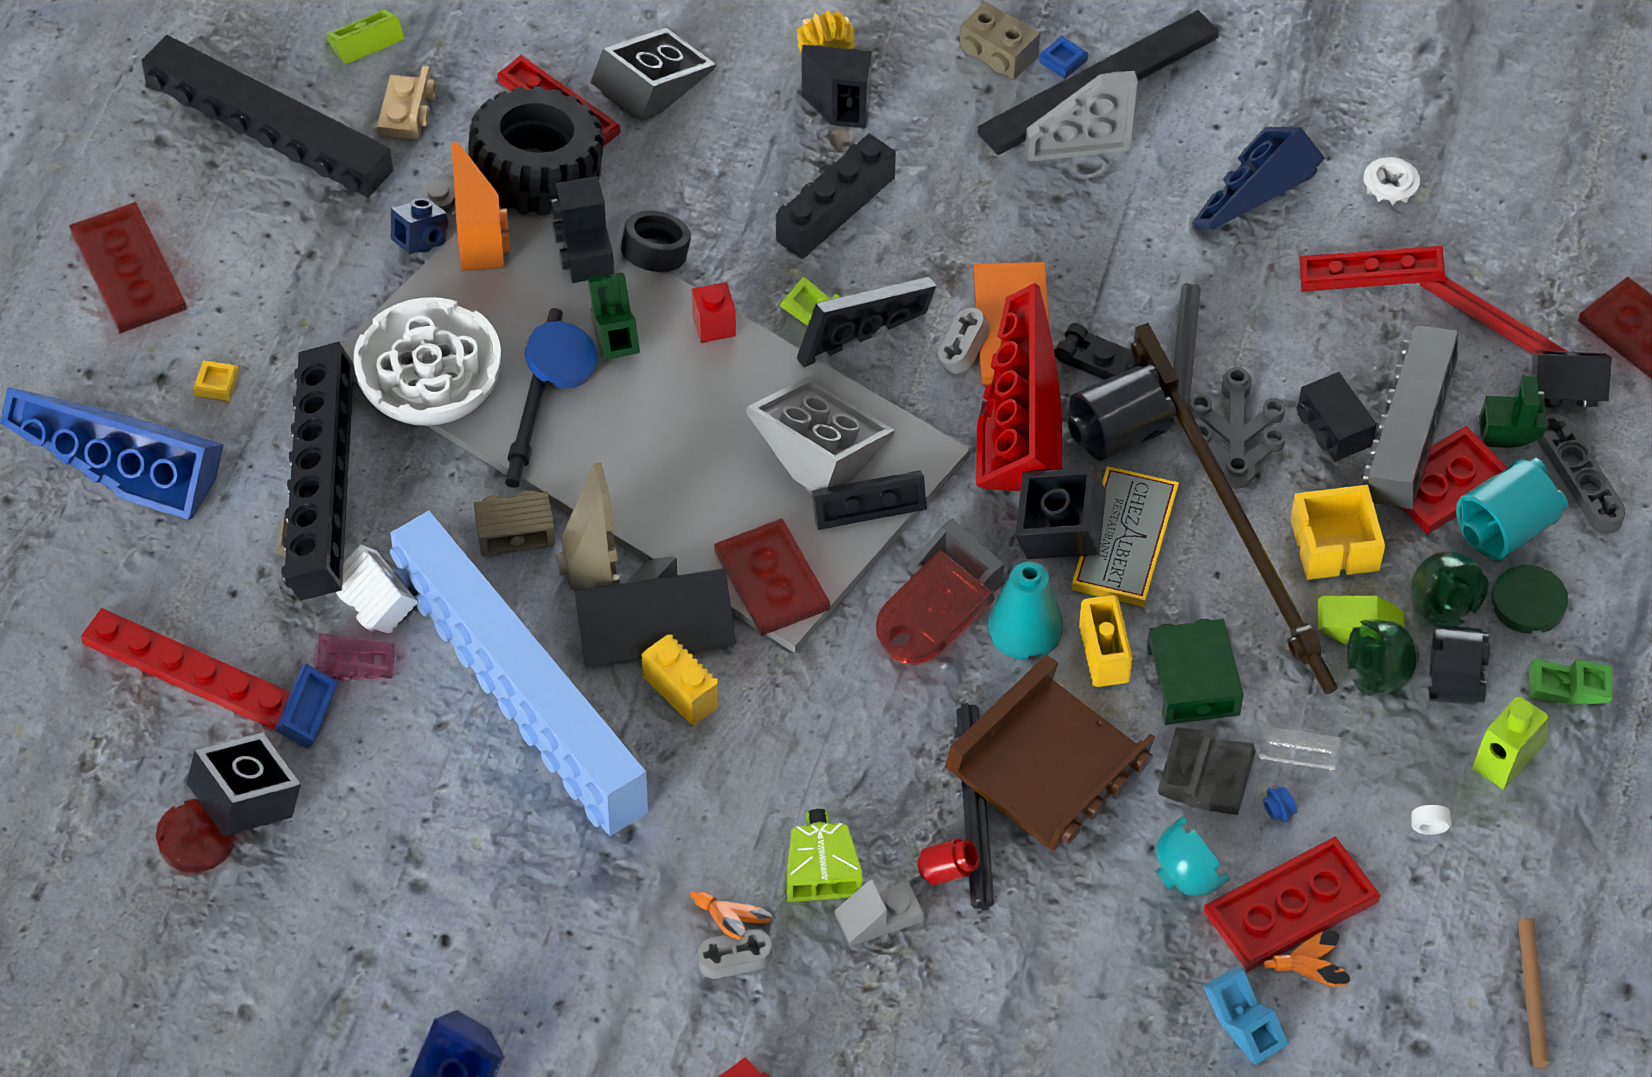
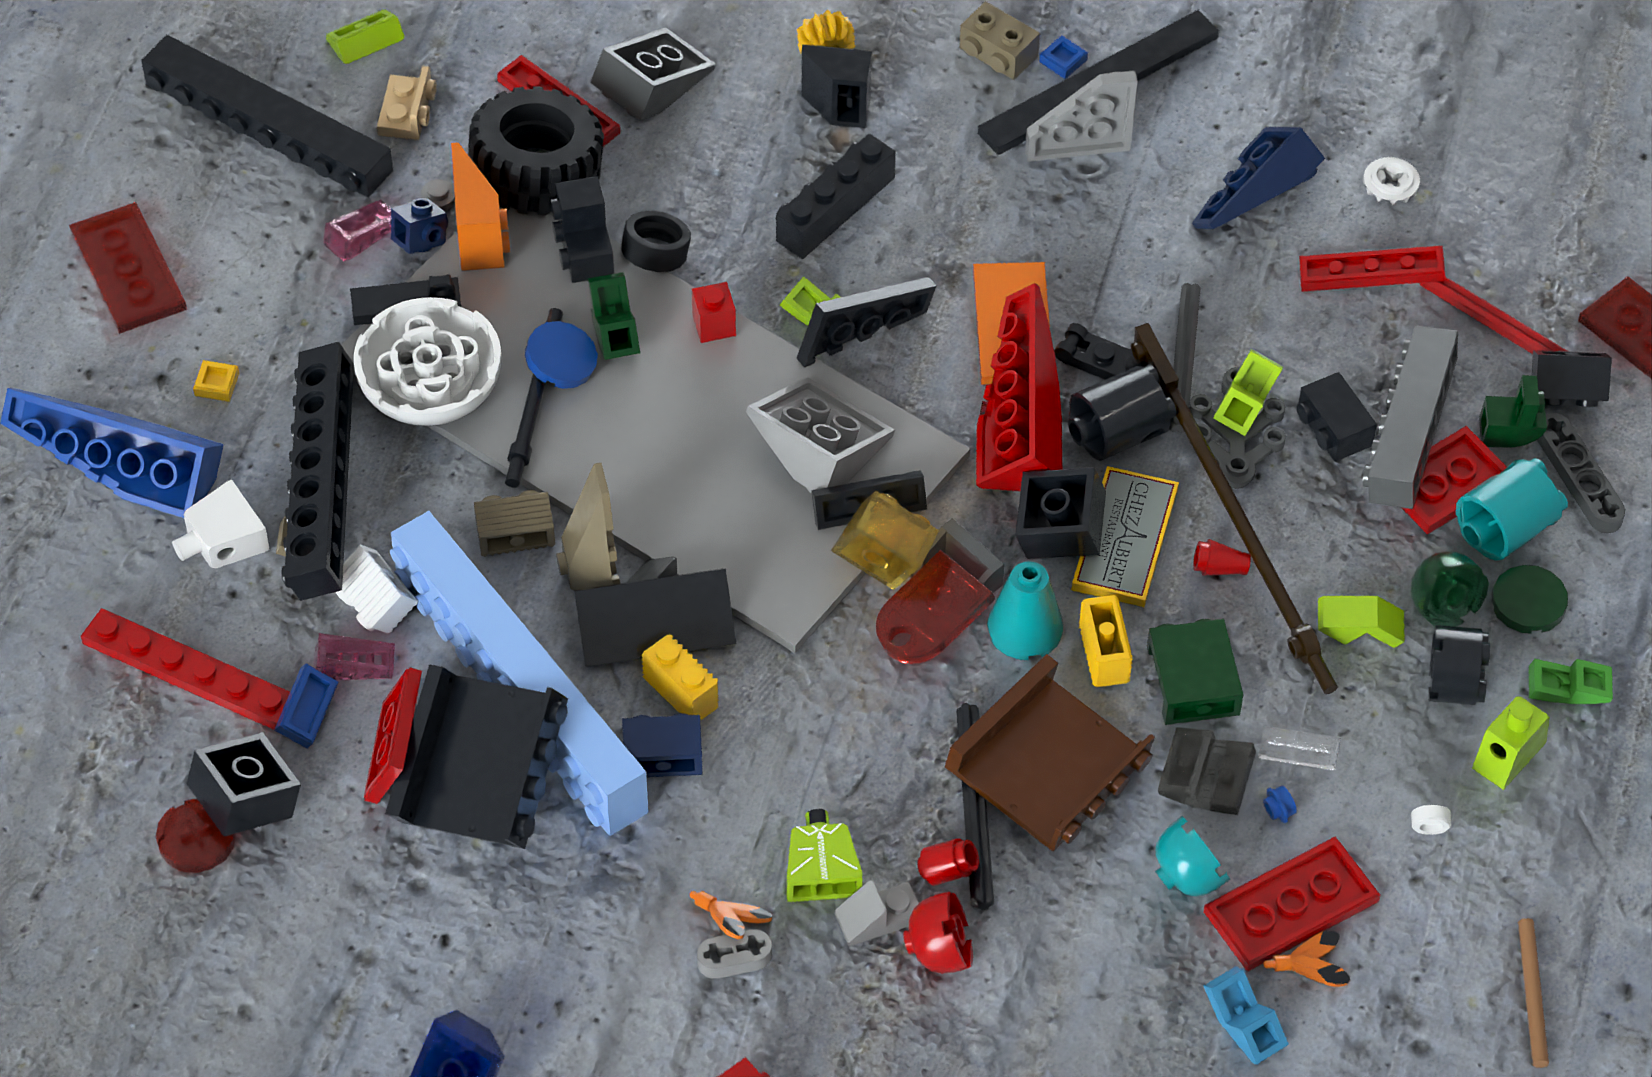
(222, 529): none -> white torso
(345, 243): none -> clear pink slope
(372, 300): none -> black hinge
(392, 735): none -> red tile
(477, 758): none -> black panel
(665, 744): none -> dark blue brick
(772, 577): clear red tile -> none
(886, 540): none -> clear yellow slope
(939, 935): none -> red cylinder
(963, 340): light grey beam -> none
(1219, 559): none -> red cone
(1247, 392): none -> lime slope
(1337, 532): yellow piece -> none
(1382, 656): clear green cylinder -> none

